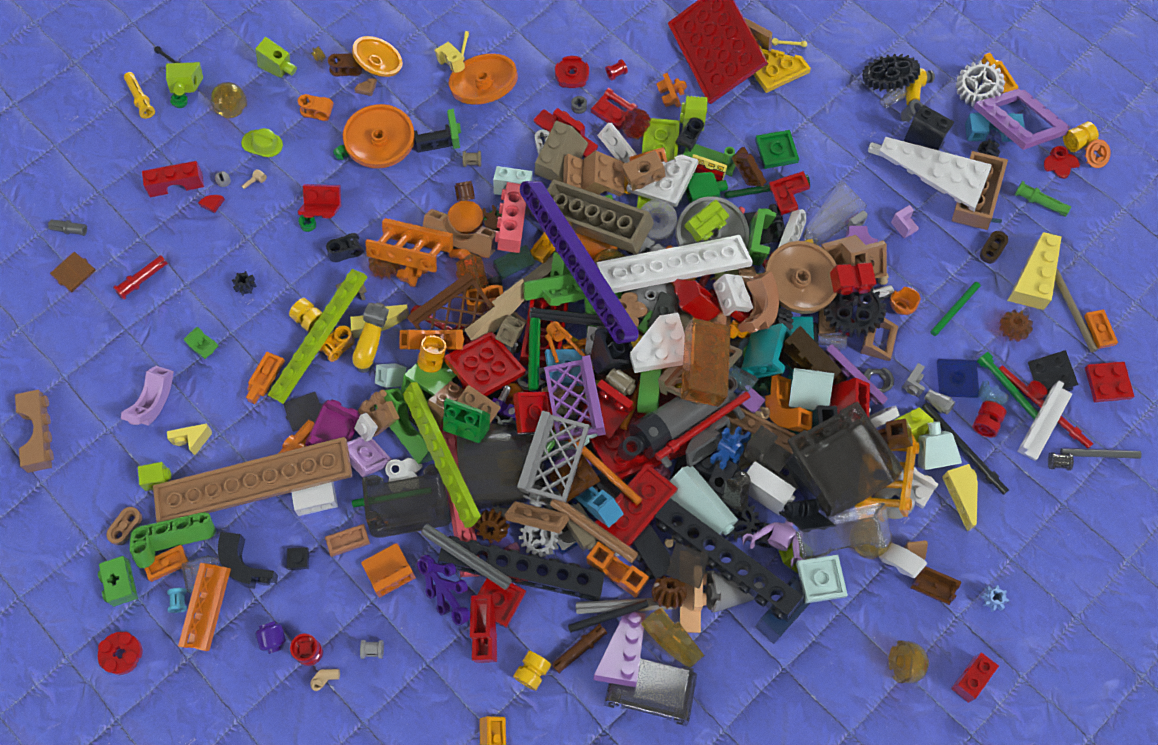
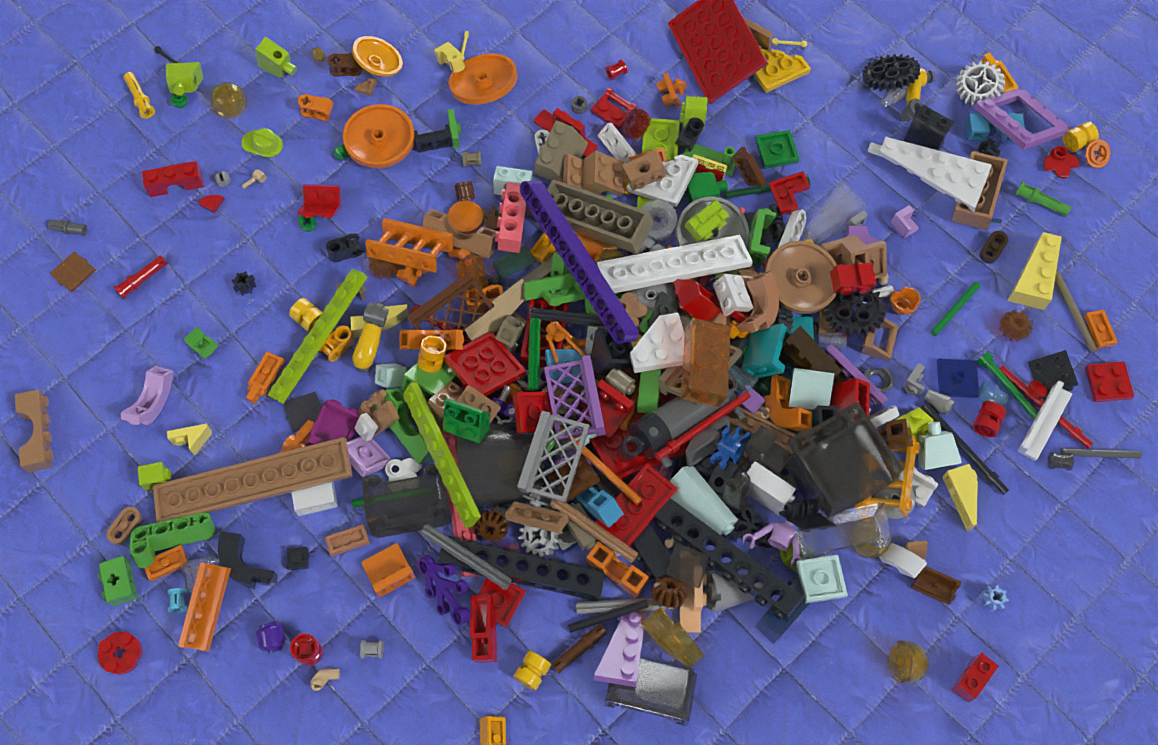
(572, 80): red plate -> none

